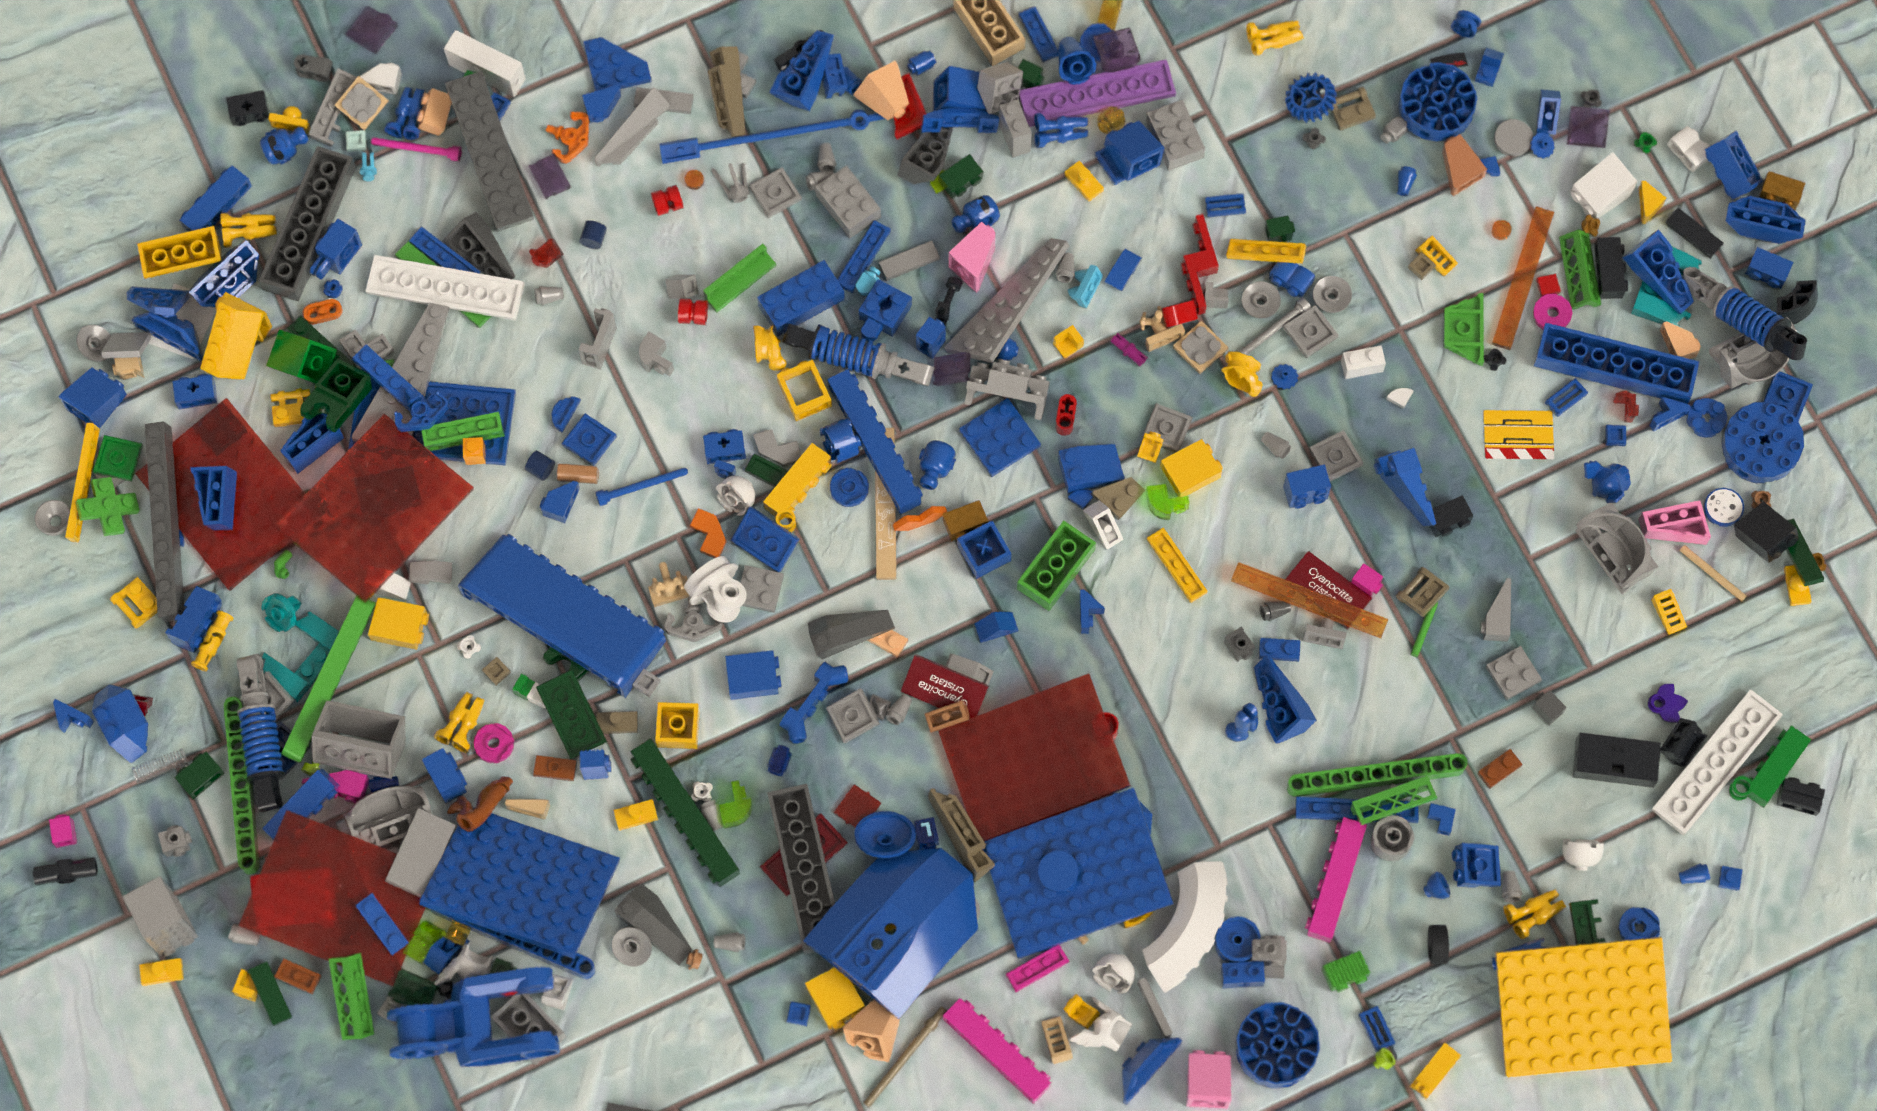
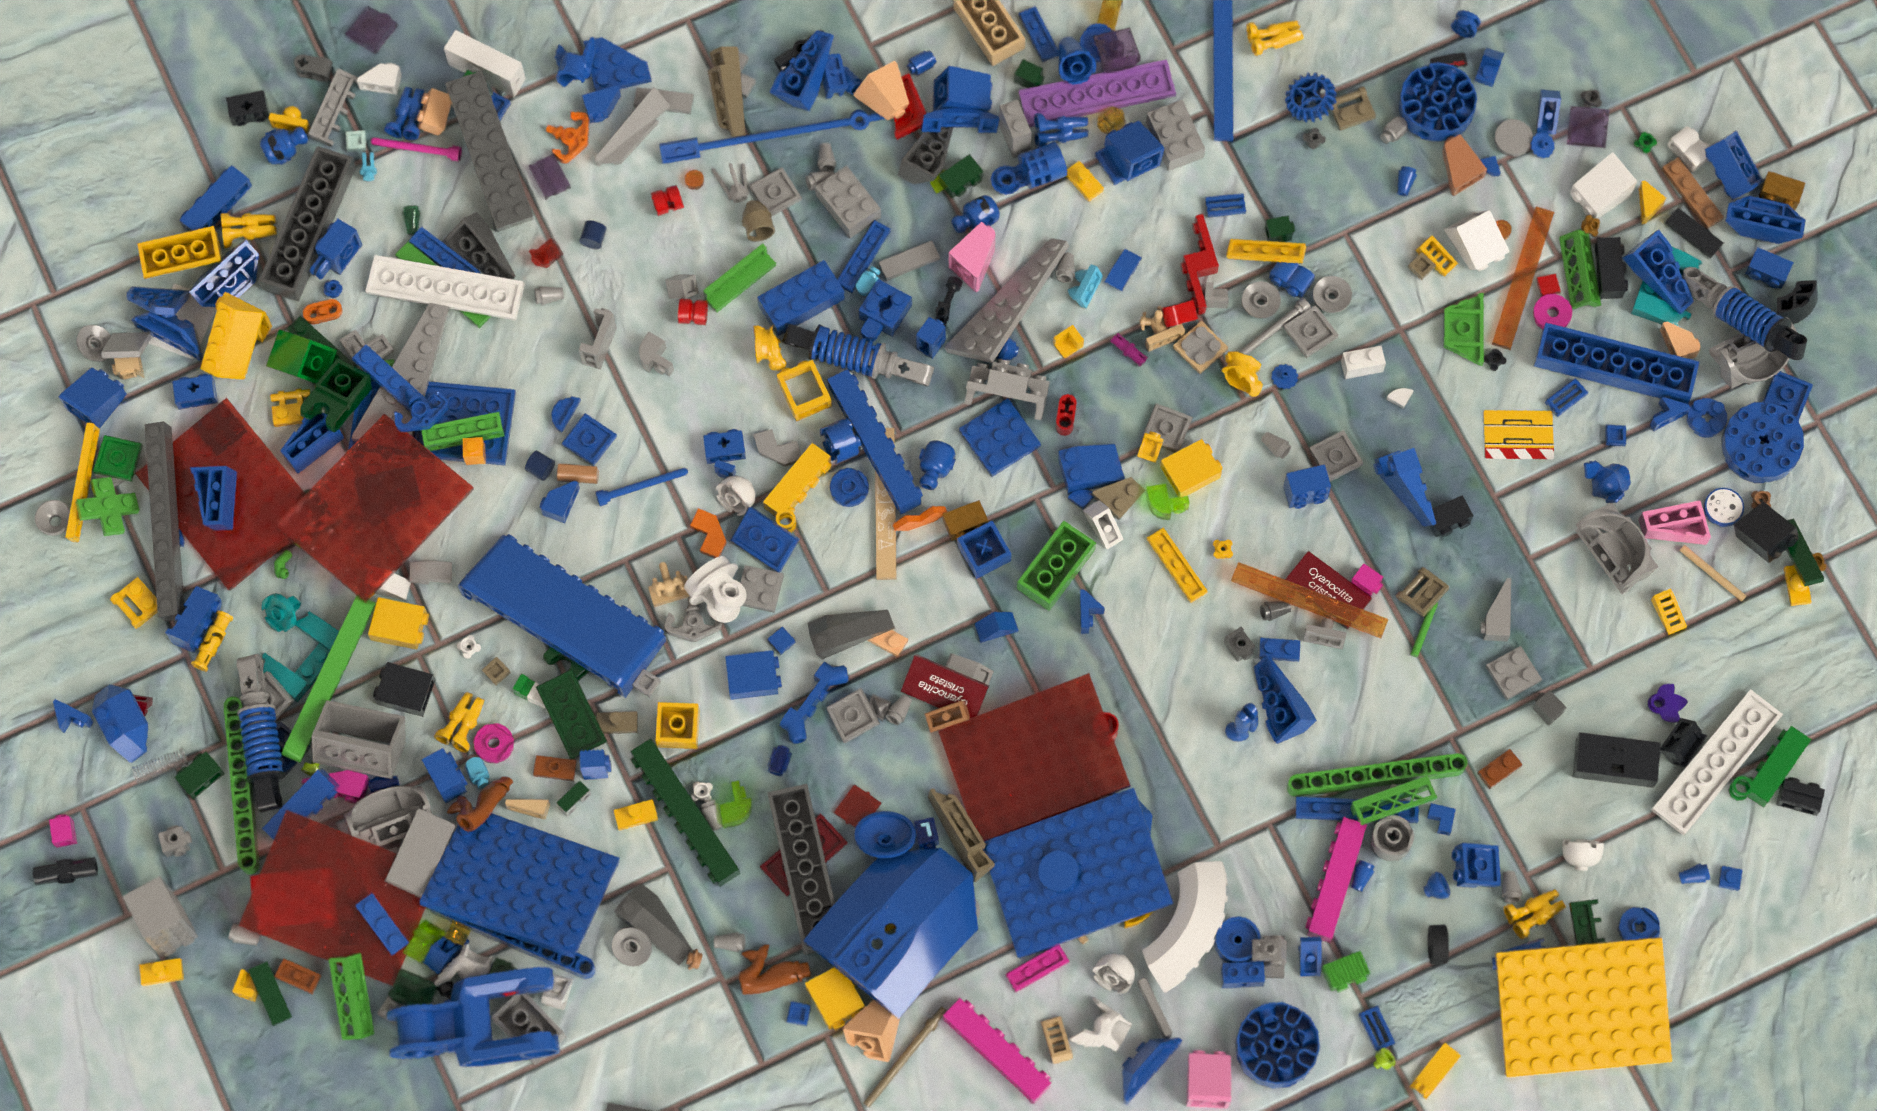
(361, 103): light grey piece -> none
(404, 689): none -> black brick
(411, 217): none -> clear green cone
(477, 772): none -> medium azure arm
(574, 66): none -> blue helmet
(576, 793): none -> dark green piece
(757, 218): none -> dark tan helmet
(765, 470): dark green tile -> none
(777, 976): none -> dark orange piece
(781, 640): none -> blue tile
(951, 368): clear purple plate -> none
(999, 85): light grey slope -> none
(1034, 169): none -> blue cylinder
(1081, 1011): yellow bracket -> none
(1223, 69): none -> blue tile
(1227, 553): none -> yellow plate
(1310, 956): none -> blue slope
(1362, 875): none -> blue cone
(1478, 240): none -> white slope
(1631, 407): clear red bracket -> none
(1692, 193): none -> medium nougat plate

